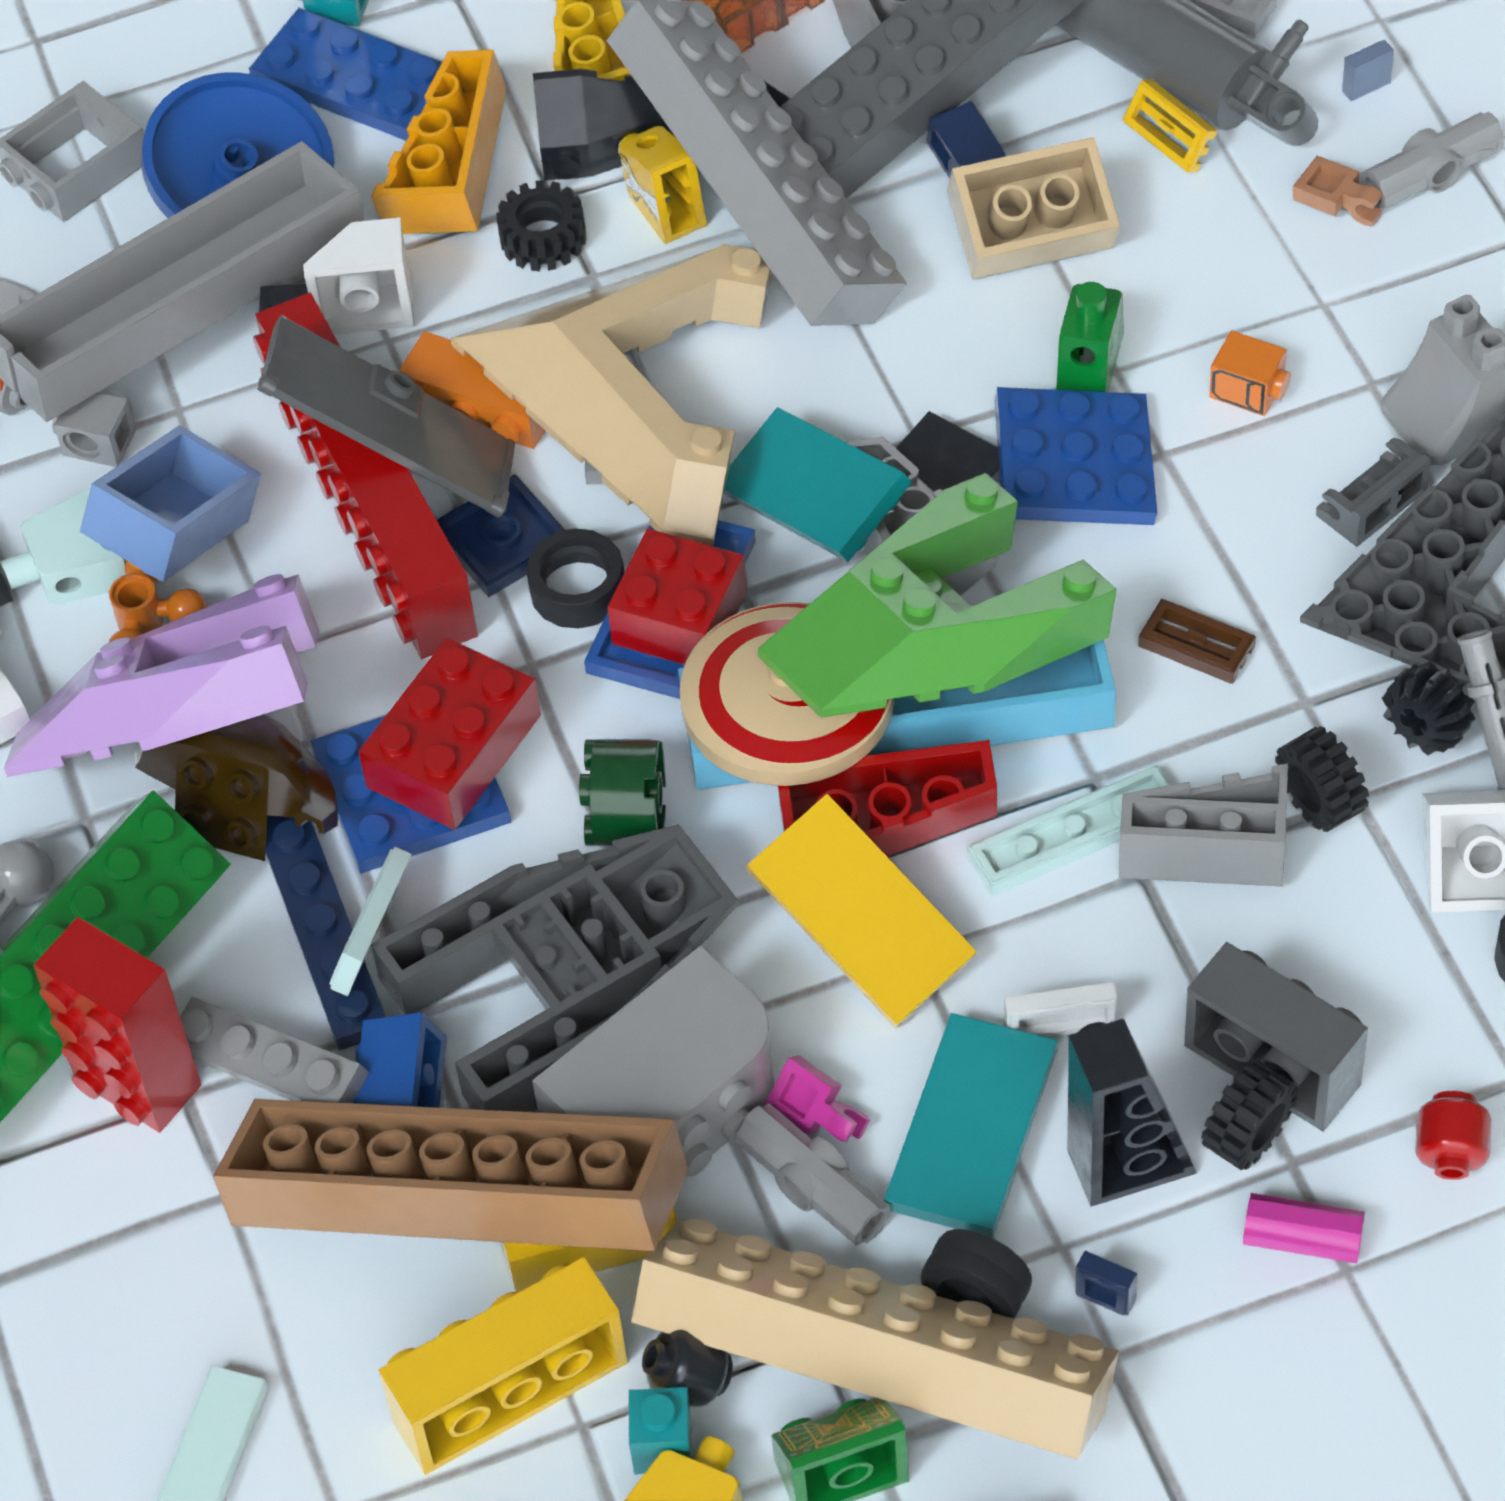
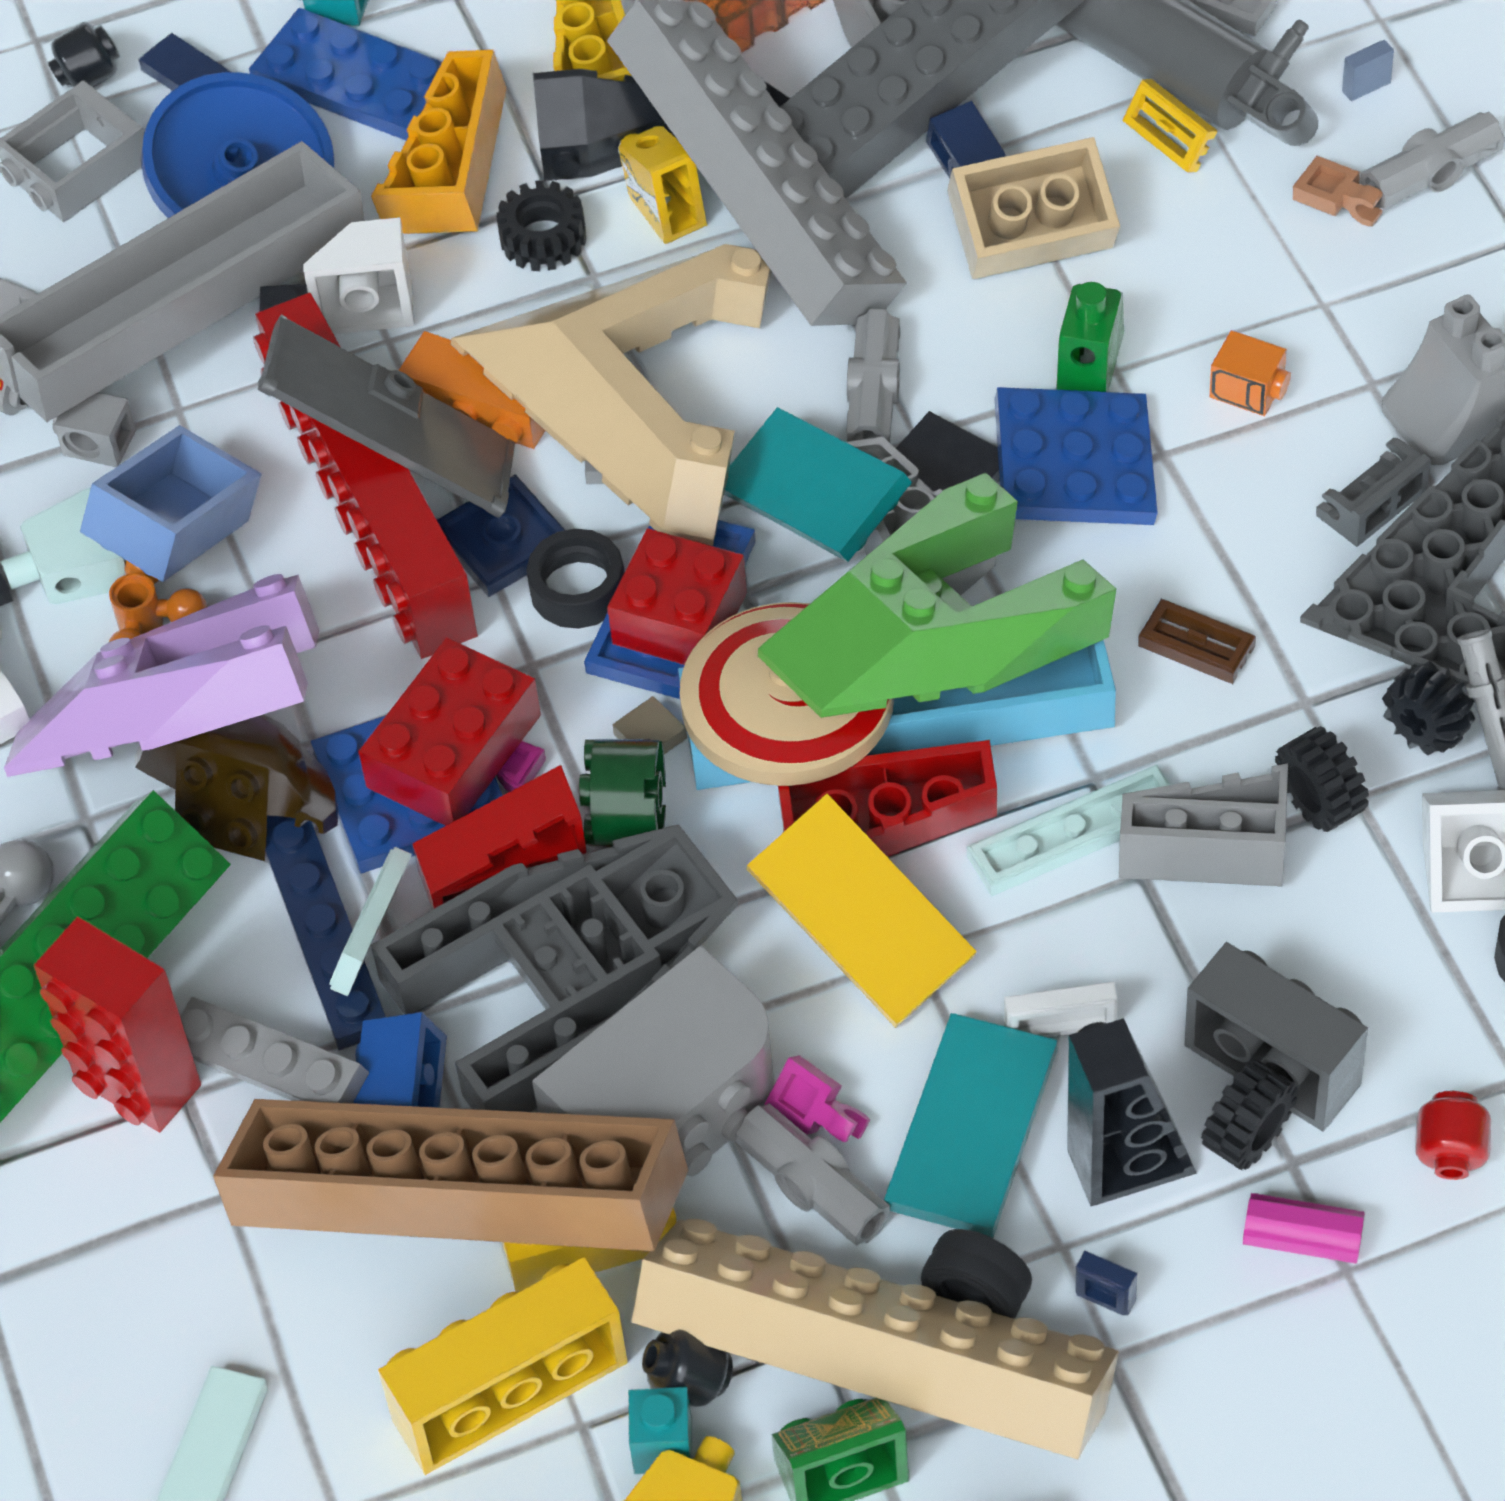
(83, 55): none -> black head
(177, 62): none -> dark blue tile
(519, 827): none -> red wedge
(521, 766): none -> dark pink tile
(651, 722): none -> dark tan tile
(873, 376): none -> light grey piece

